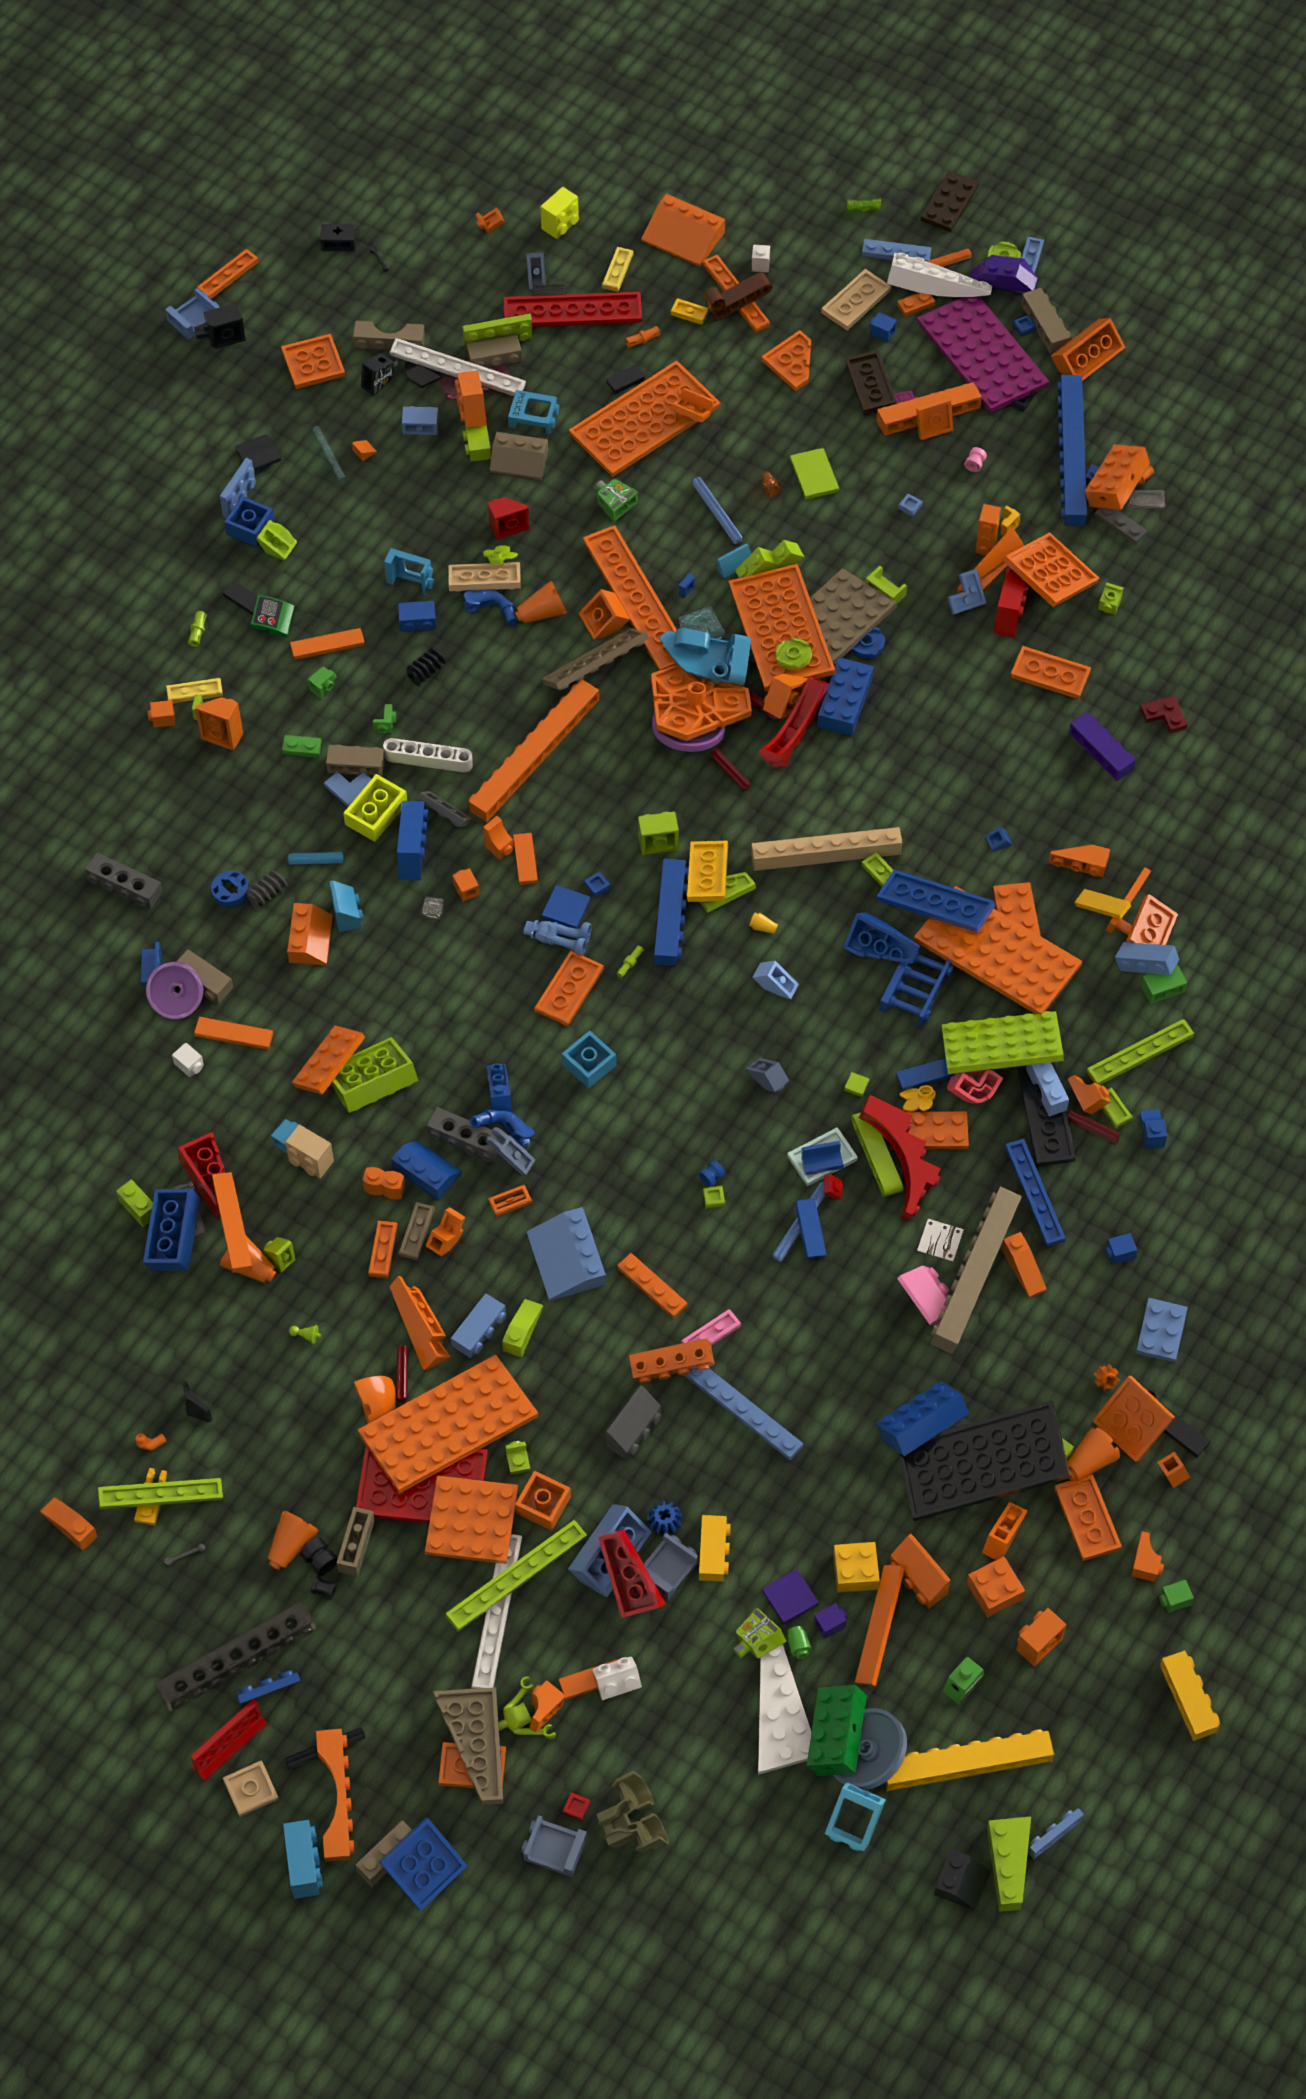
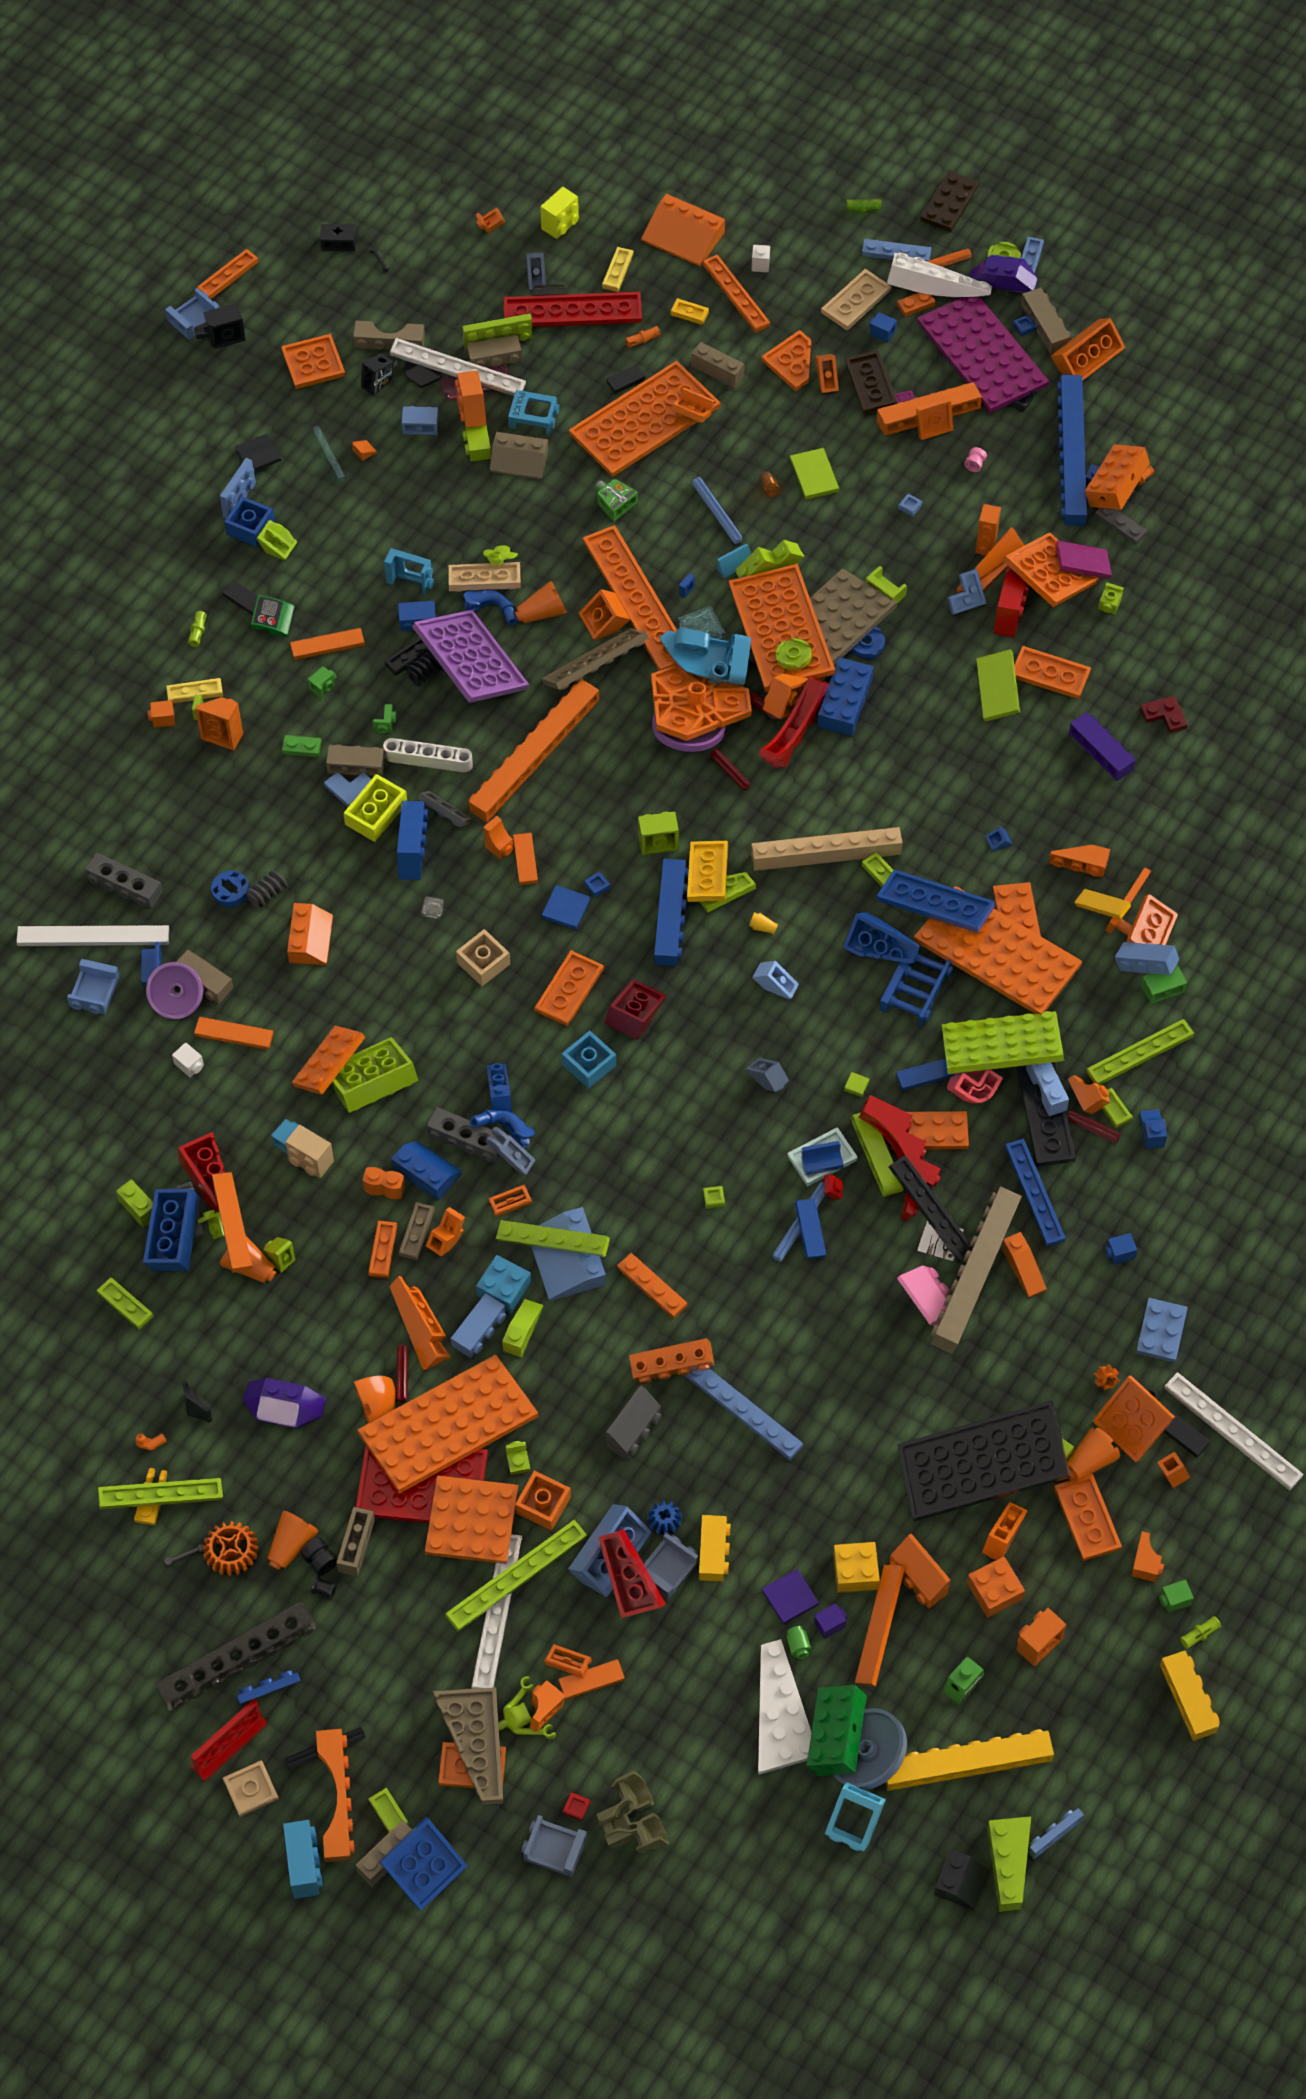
(70, 1523): orange slope -> none
(91, 935): none -> white tile
(94, 987): none -> medium blue panel
(125, 1303): none -> lime plate
(214, 1222): none -> lime bracket
(238, 1535): none -> orange gear
(283, 1402): none -> dark purple wedge
(309, 1333): lime piece -> none
(315, 858): dark azure axle -> none
(345, 906): dark azure slope -> none
(387, 1809): none -> lime tile
(405, 657): none -> black tile
(466, 884): orange brick -> none
(470, 656): none -> medium lavender plate
(483, 957): none -> tan brick
(504, 1283): none -> dark azure brick
(507, 517): red slope -> none
(547, 933): medium blue piece -> none
(553, 1238): none -> lime plate
(567, 1664): none -> orange tile
(617, 1677): white bracket -> none
(630, 961): lime bar -> none
(634, 1009): none -> dark red slope
(712, 1173): blue wheel -> none
(716, 1328): bright pink tile -> none
(717, 365): none -> dark tan brick
(737, 296): reddish brown beam -> none
(758, 1635): lime torso -> none
(827, 373): none -> orange slope
(918, 1098): yellow plate -> none
(922, 1418): blue brick -> none
(931, 1207): none -> black plate
(998, 685): none -> lime tile
(1011, 519): yellow bracket -> none
(1083, 559): none -> magenta tile
(1147, 499): clear tile -> none
(1200, 1632): none -> lime pin
(1233, 1431): none -> white tile

